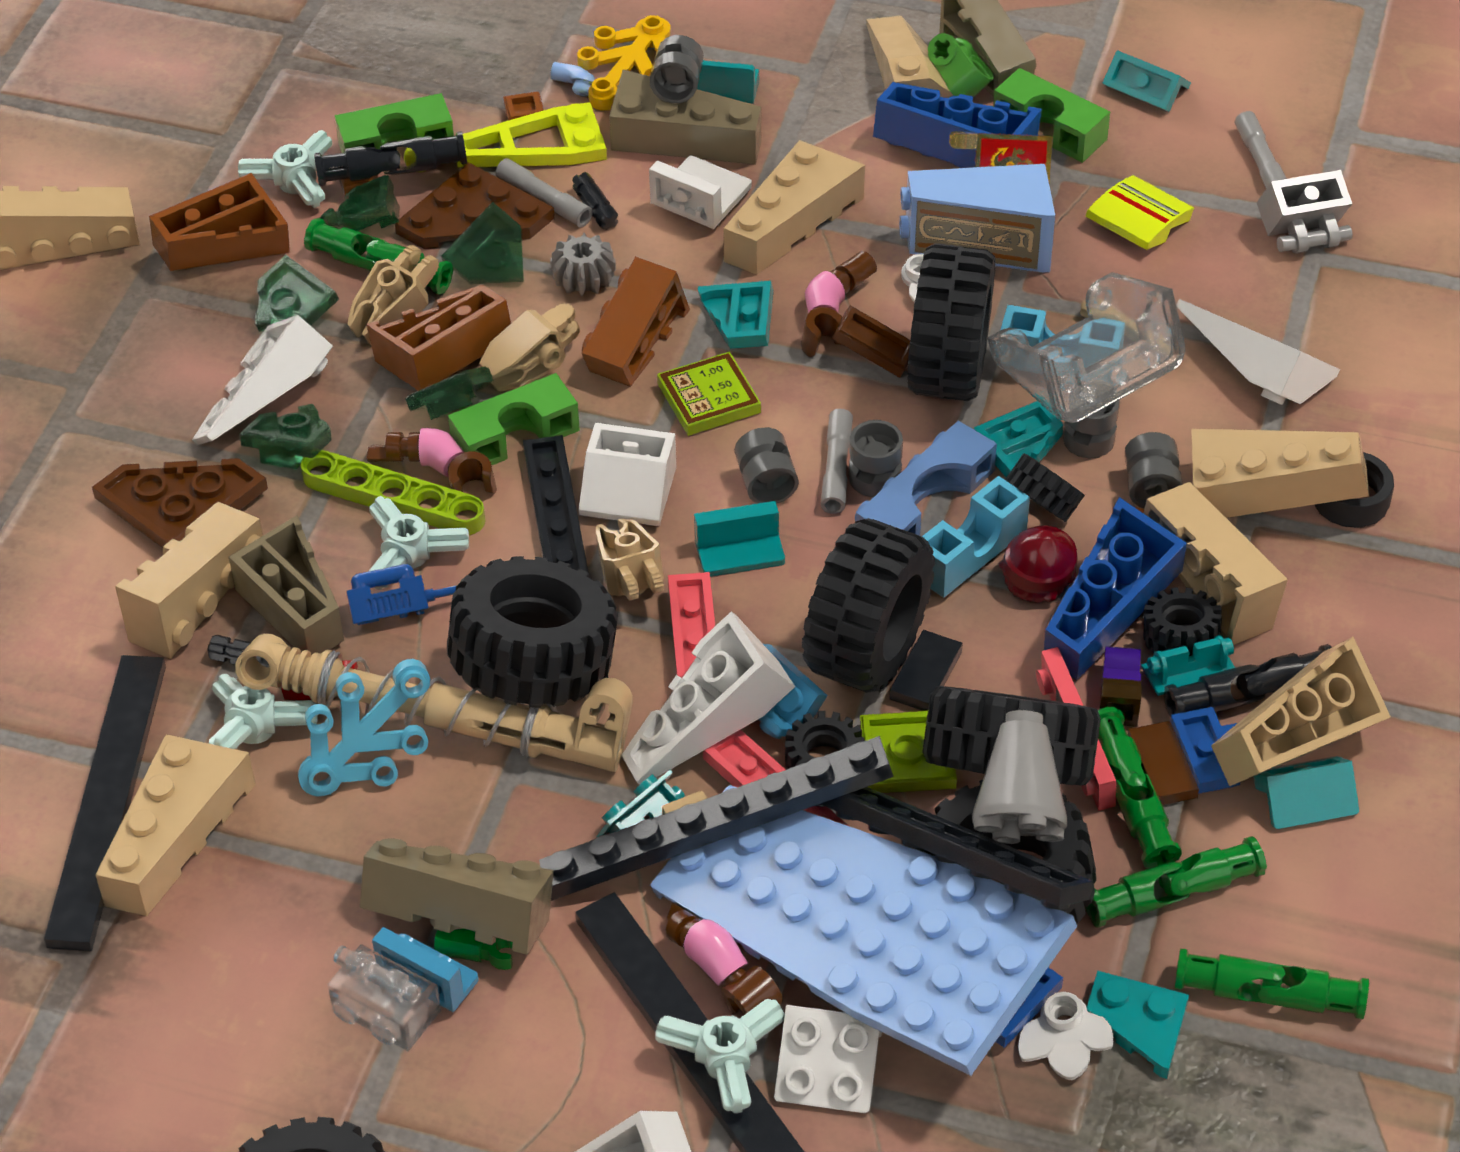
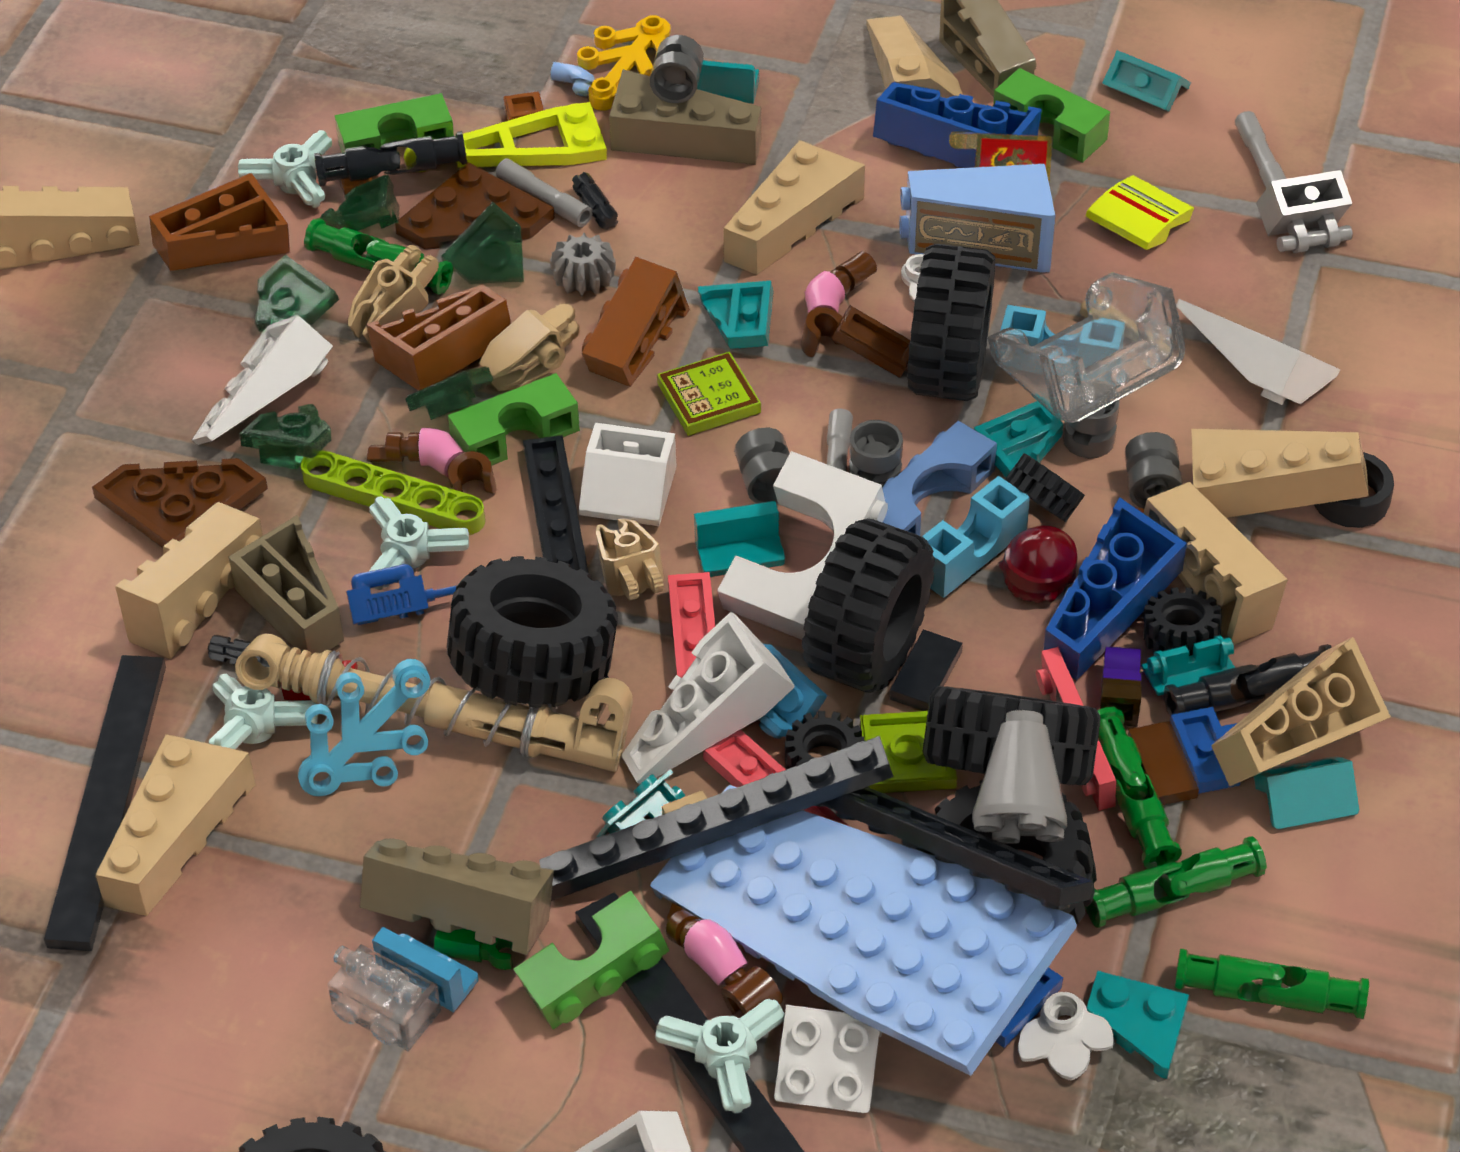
(568, 986): none -> bright green arch
(697, 190): white bracket -> none
(822, 493): none -> white arch
(959, 65): bright green piece -> none

